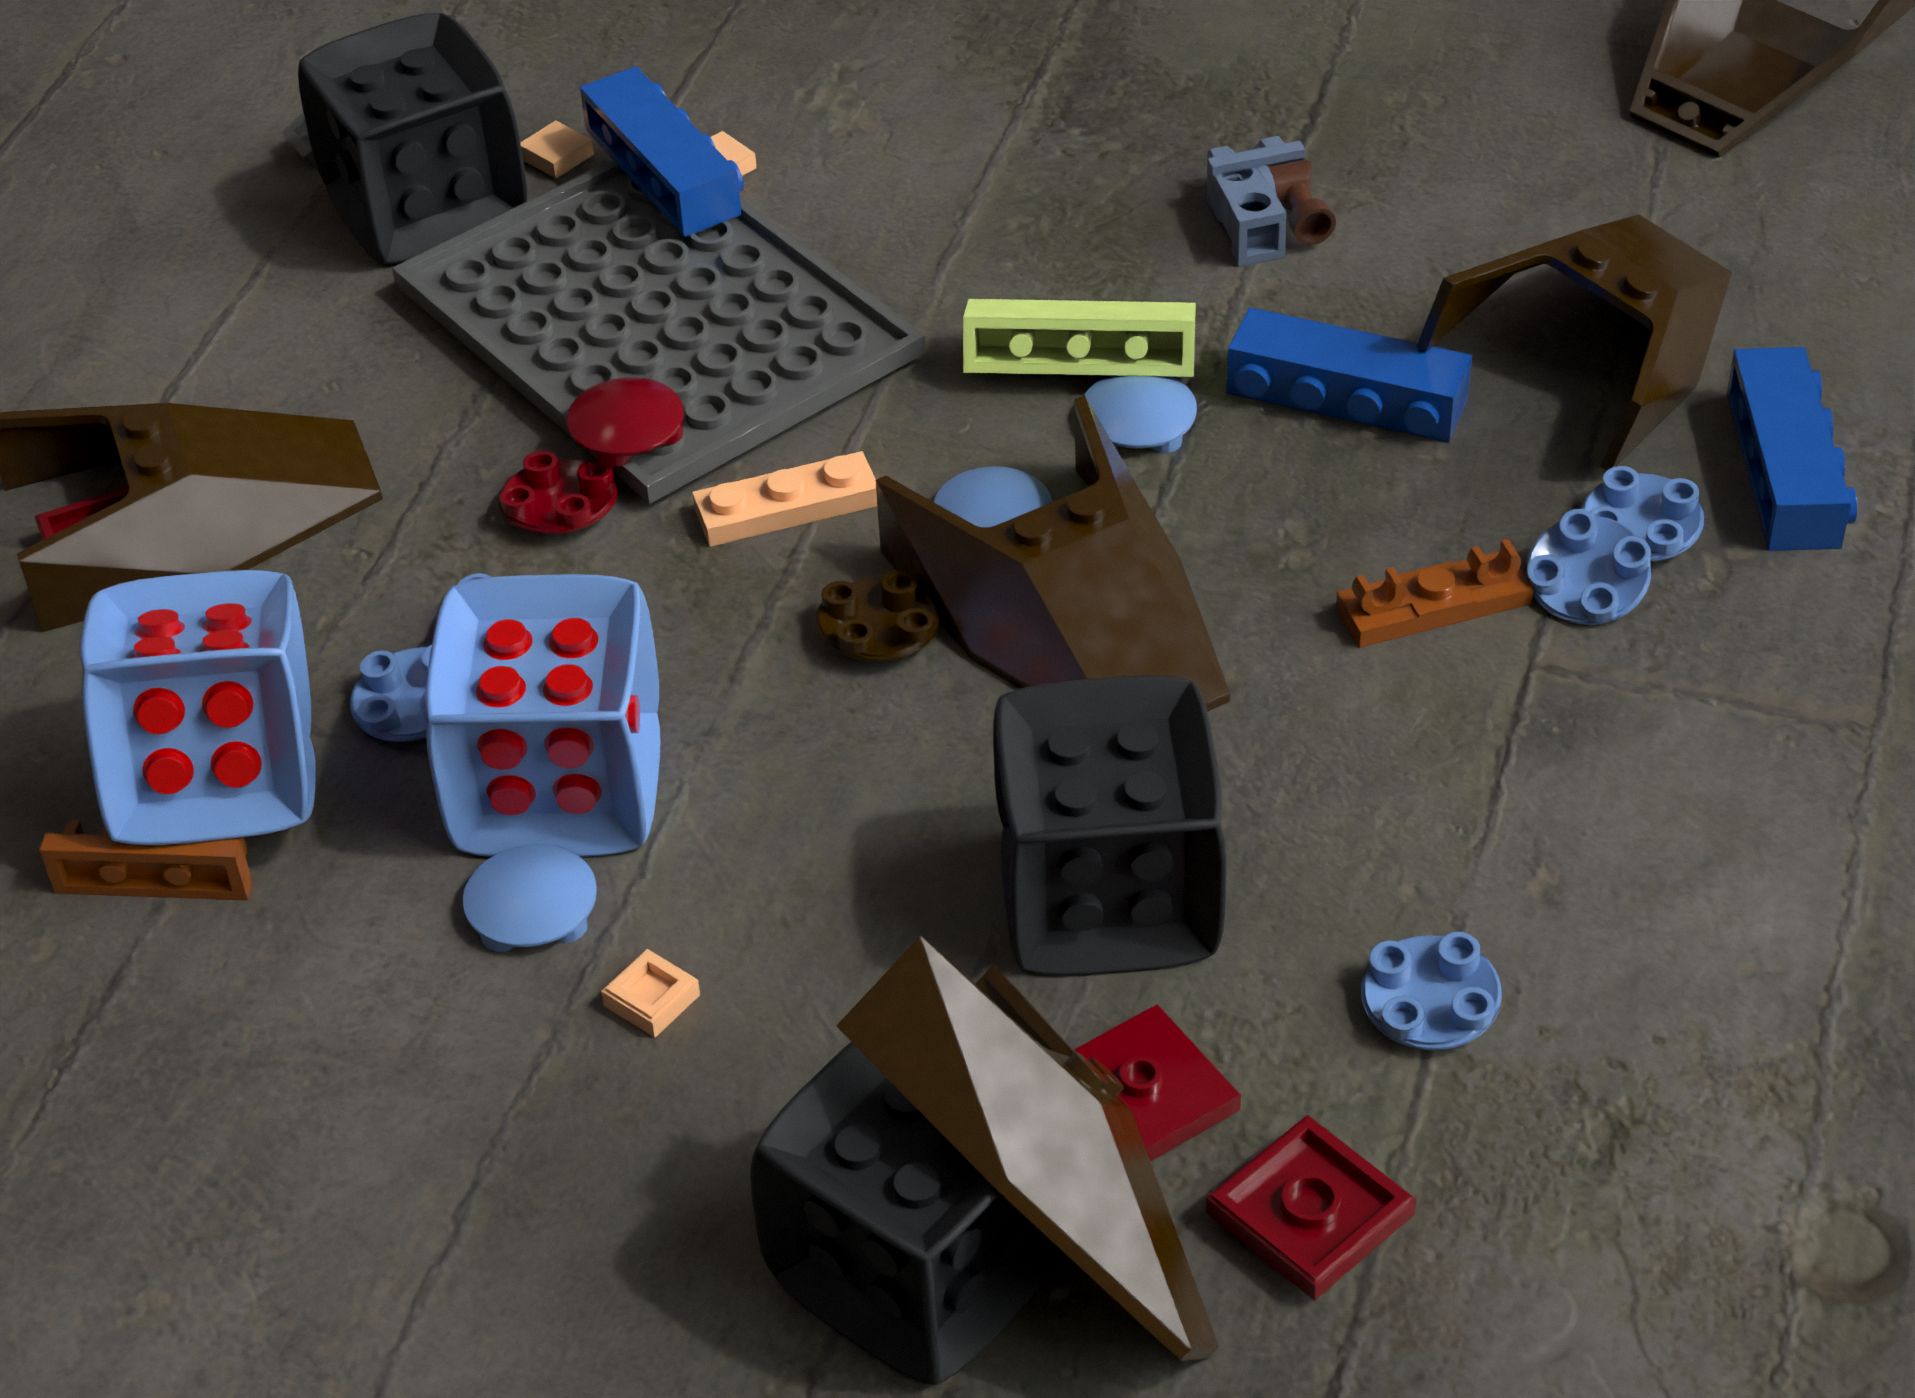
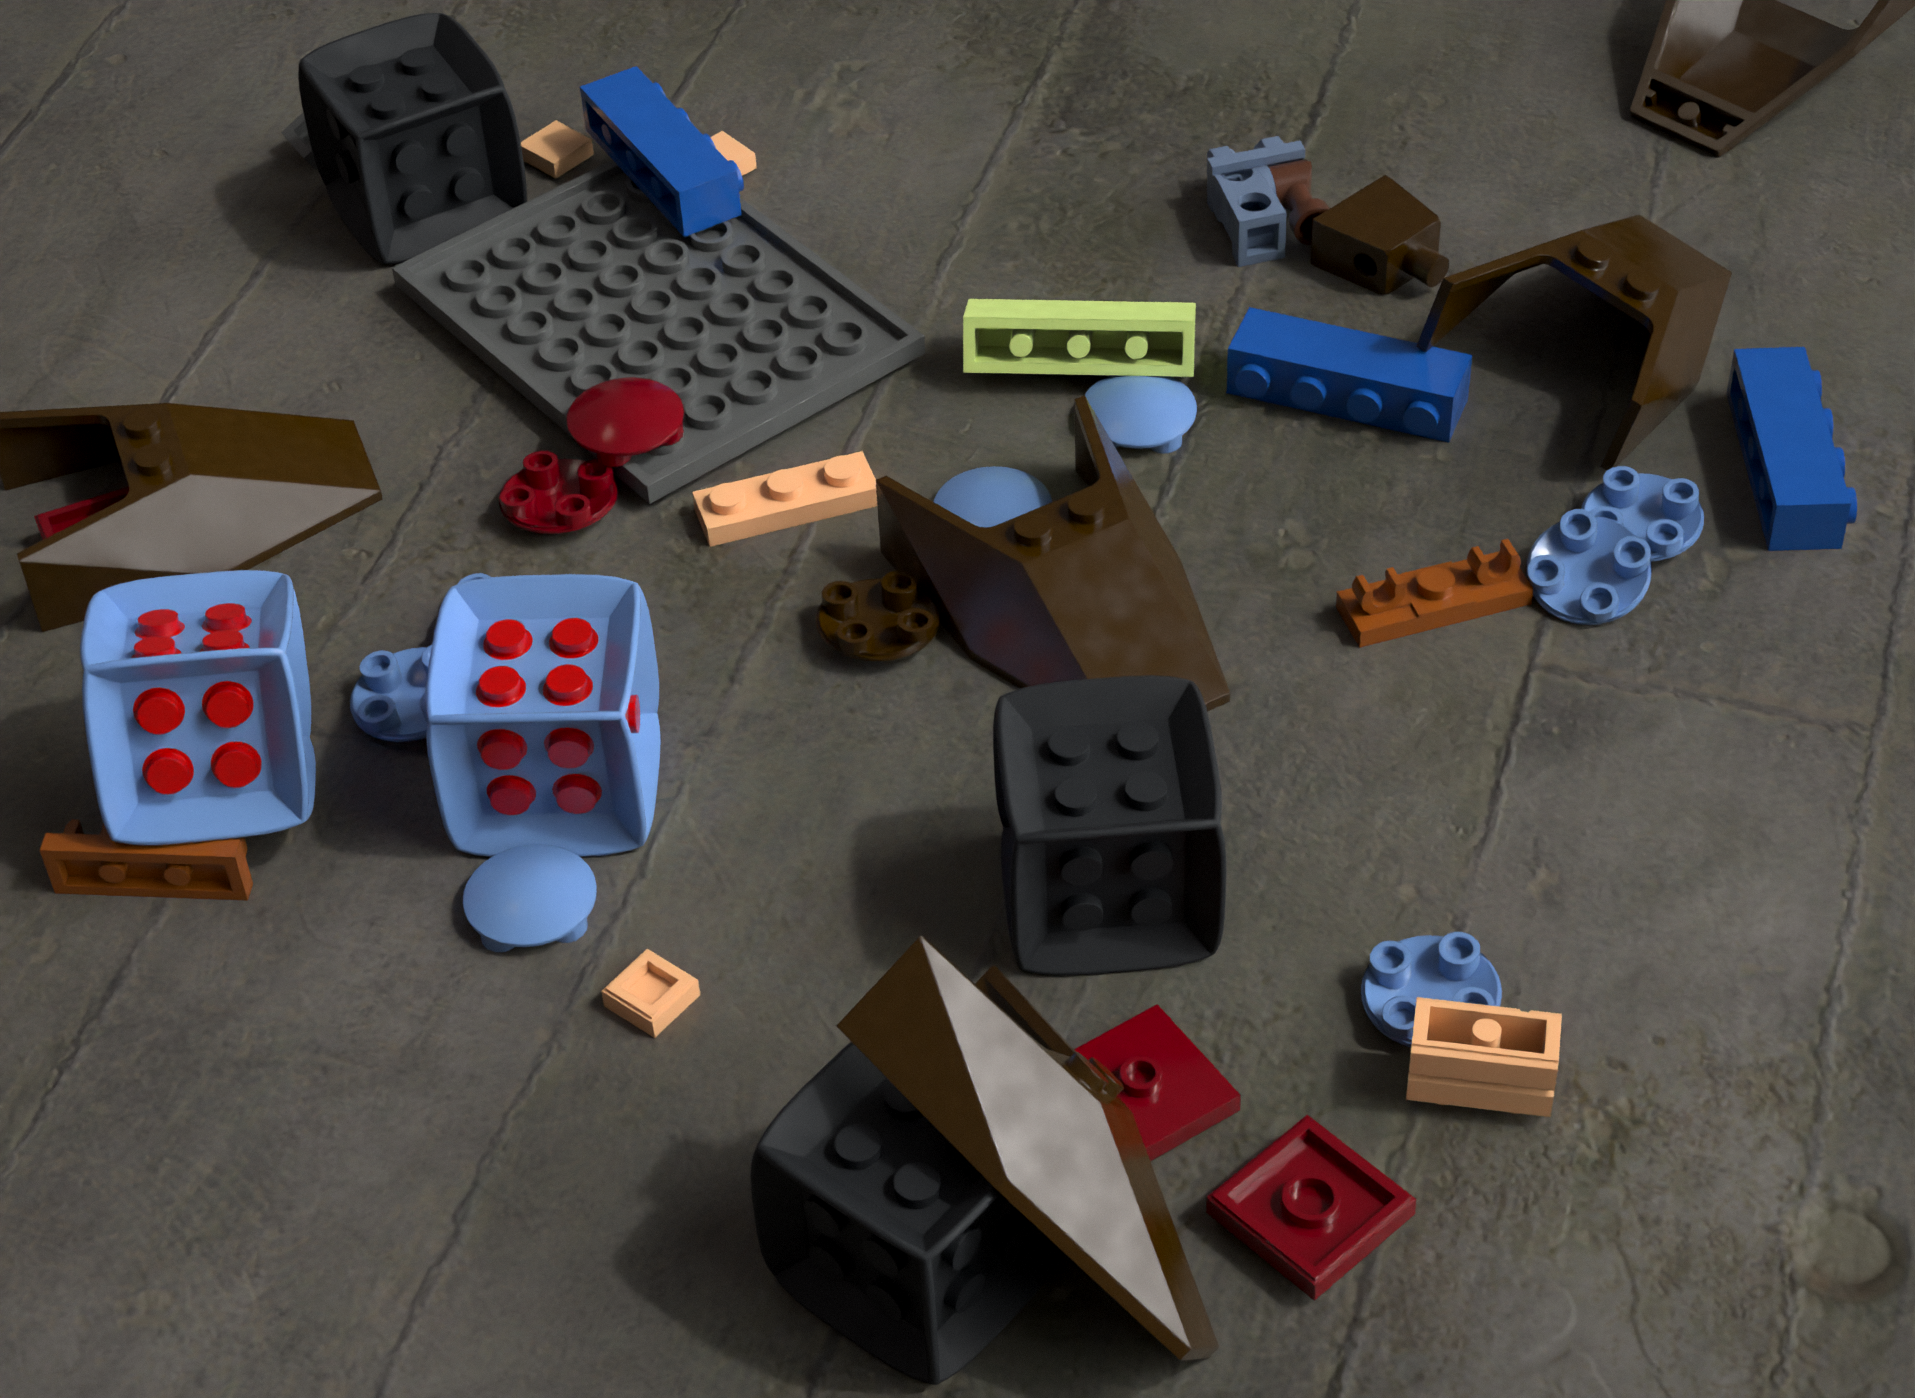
(1379, 239): none -> dark brown torso
(1484, 1057): none -> light nougat brick

